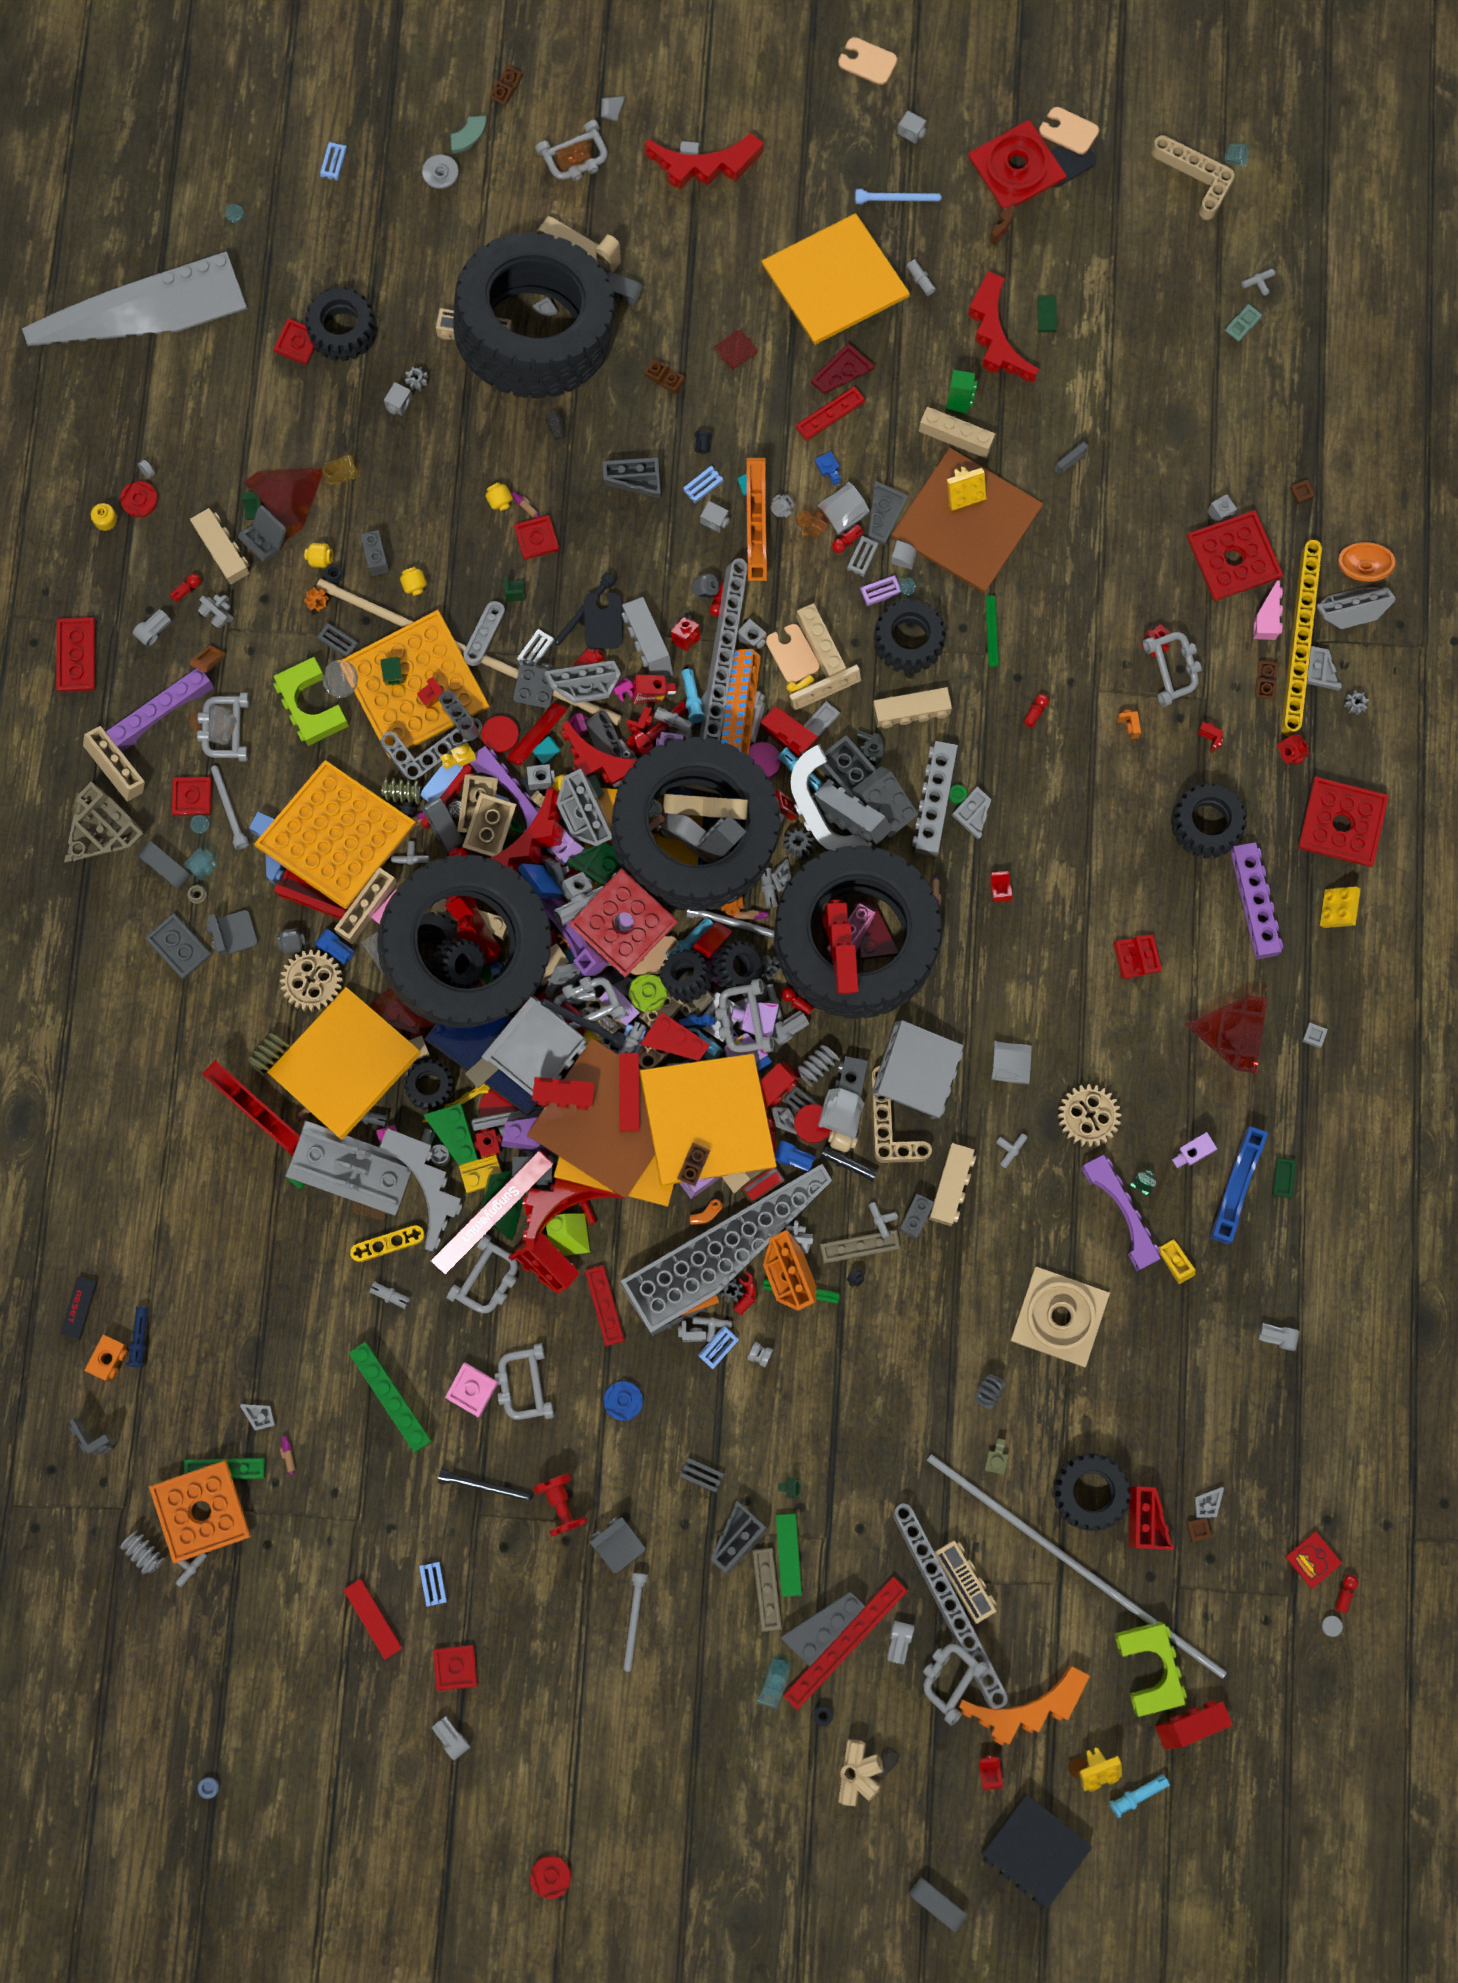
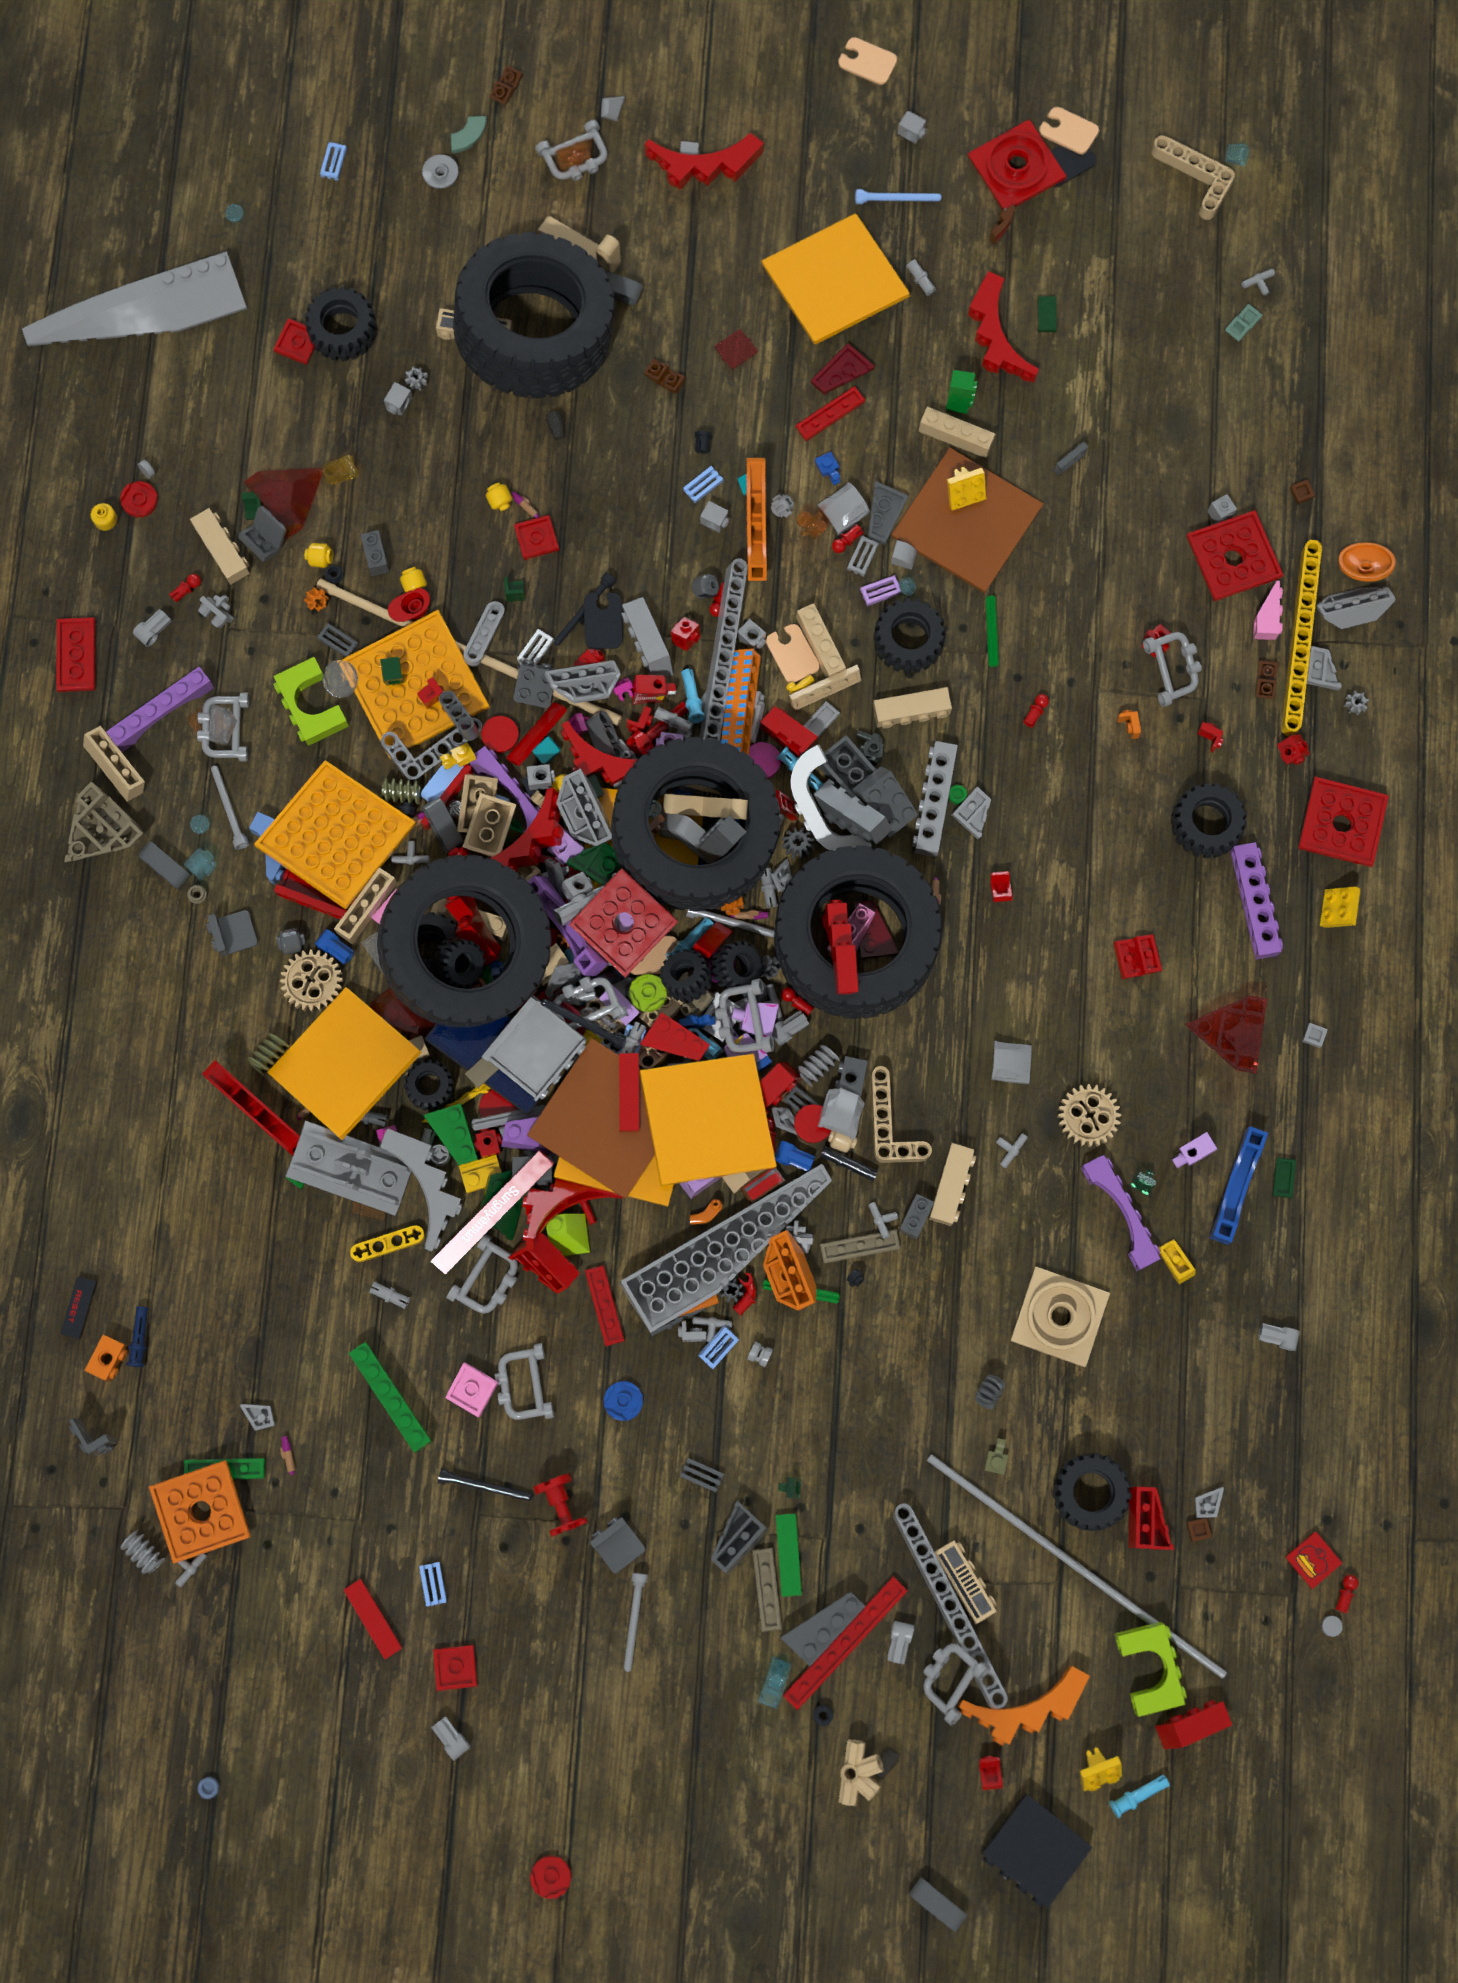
(178, 946): dark grey tile -> none
(191, 796): red tile -> none
(207, 658): dark orange tile -> none
(409, 605): none -> red piece
(540, 880): blue tile -> none
(545, 307): light grey tile -> none
(563, 1092): red wedge -> none
(633, 475): dark grey wedge -> none
(693, 1164): reddish brown slope -> none
(918, 1069): light grey panel -> none
(1076, 1766): reddish brown tile -> none

